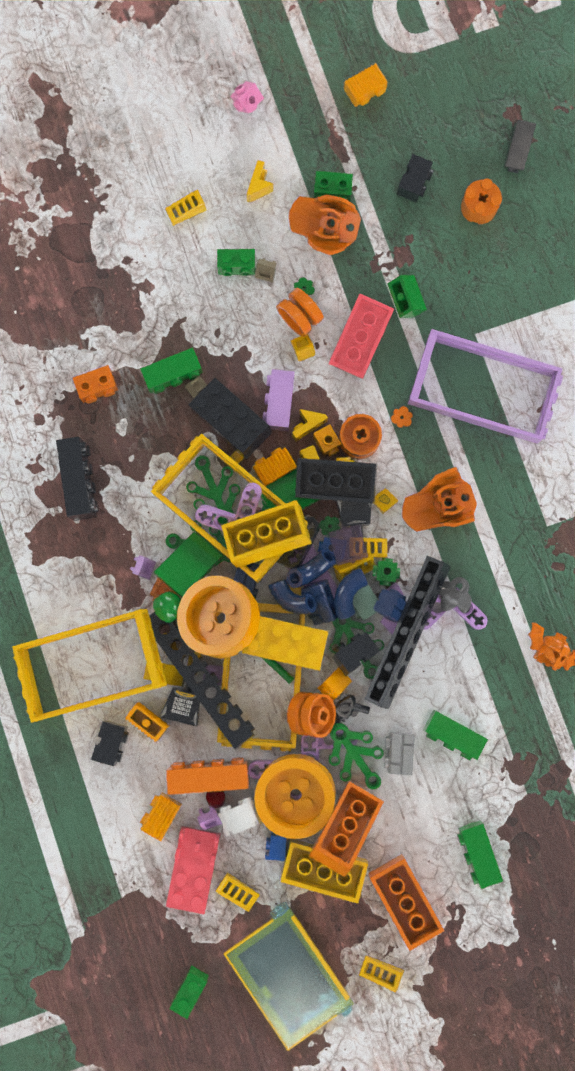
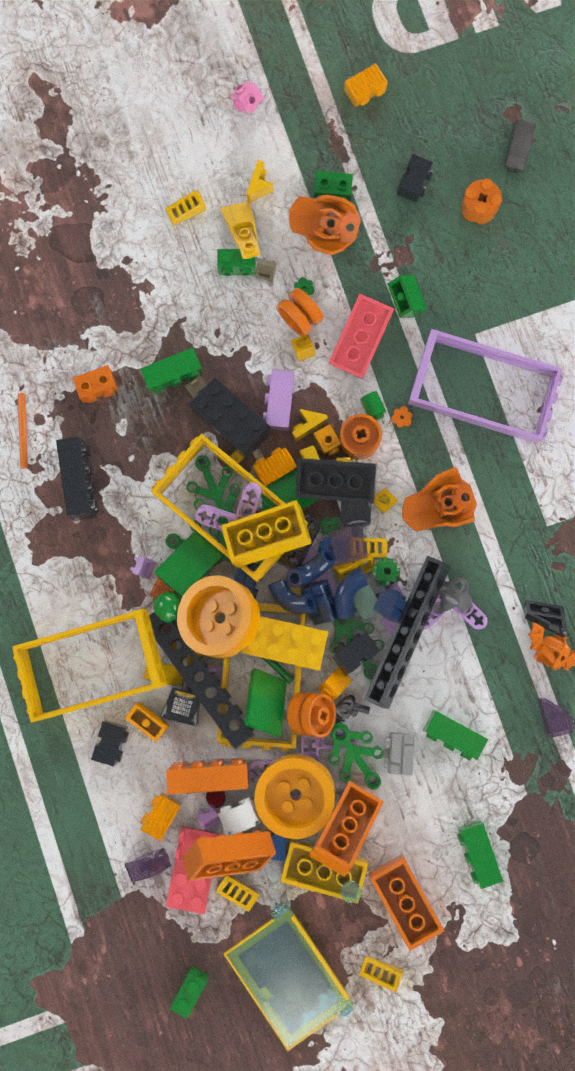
(22, 431): none -> orange bar
(148, 865): none -> clear purple slope
(228, 855): none -> orange brick
(242, 228): none -> yellow piece
(265, 702): none -> green tile
(351, 891): none -> clear light blue tile
(373, 405): none -> green brick
(546, 615): none -> black wing
(555, 719): none -> clear purple slope

